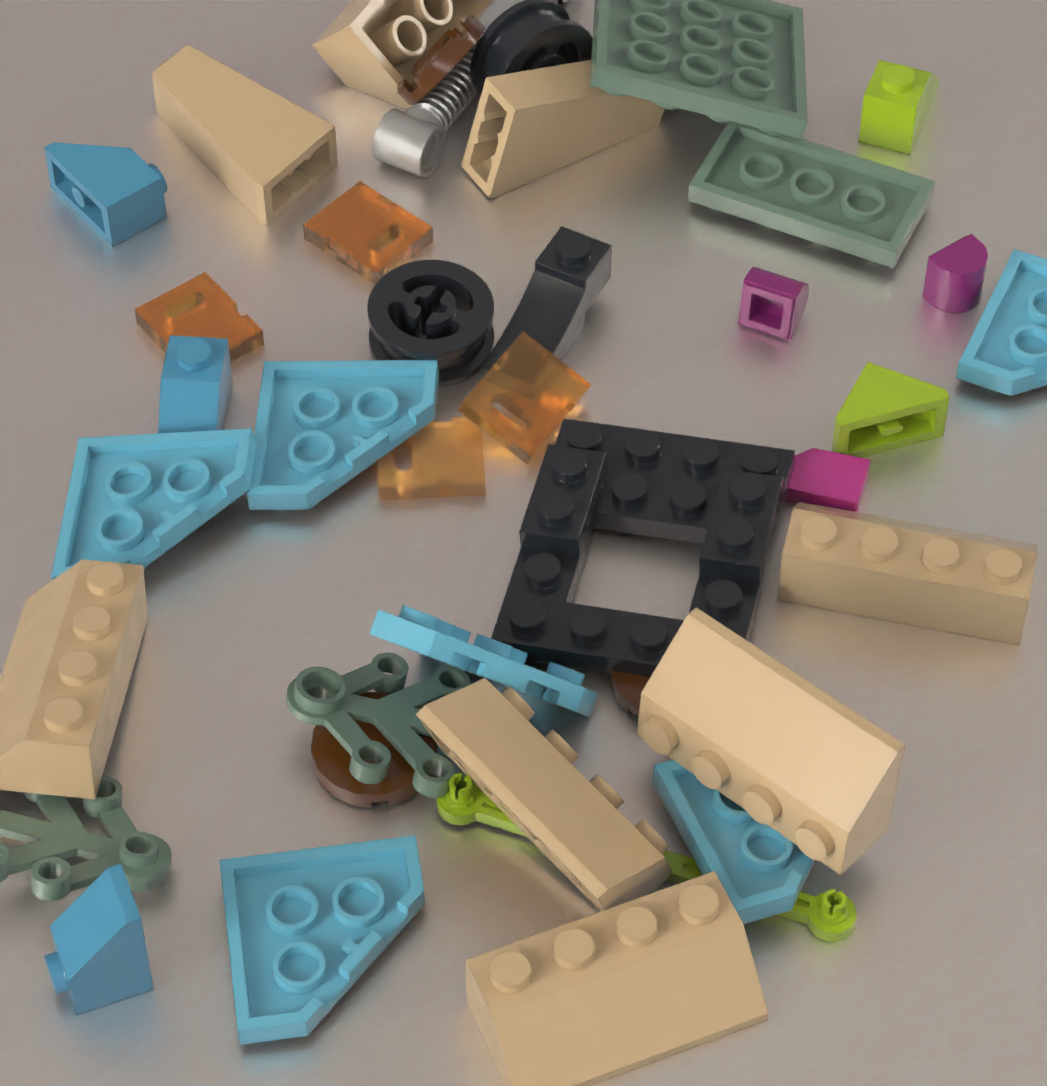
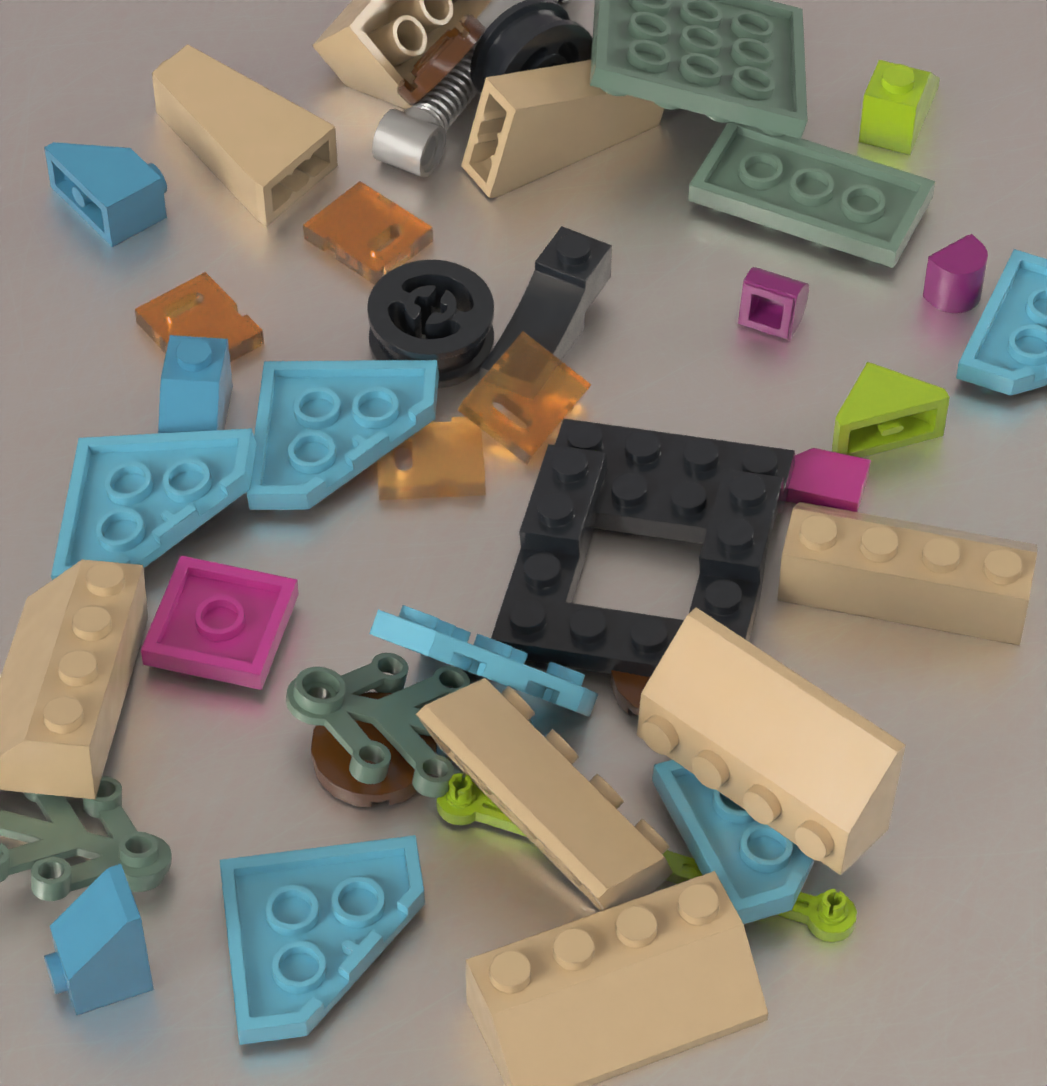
(220, 622): none -> dark pink plate

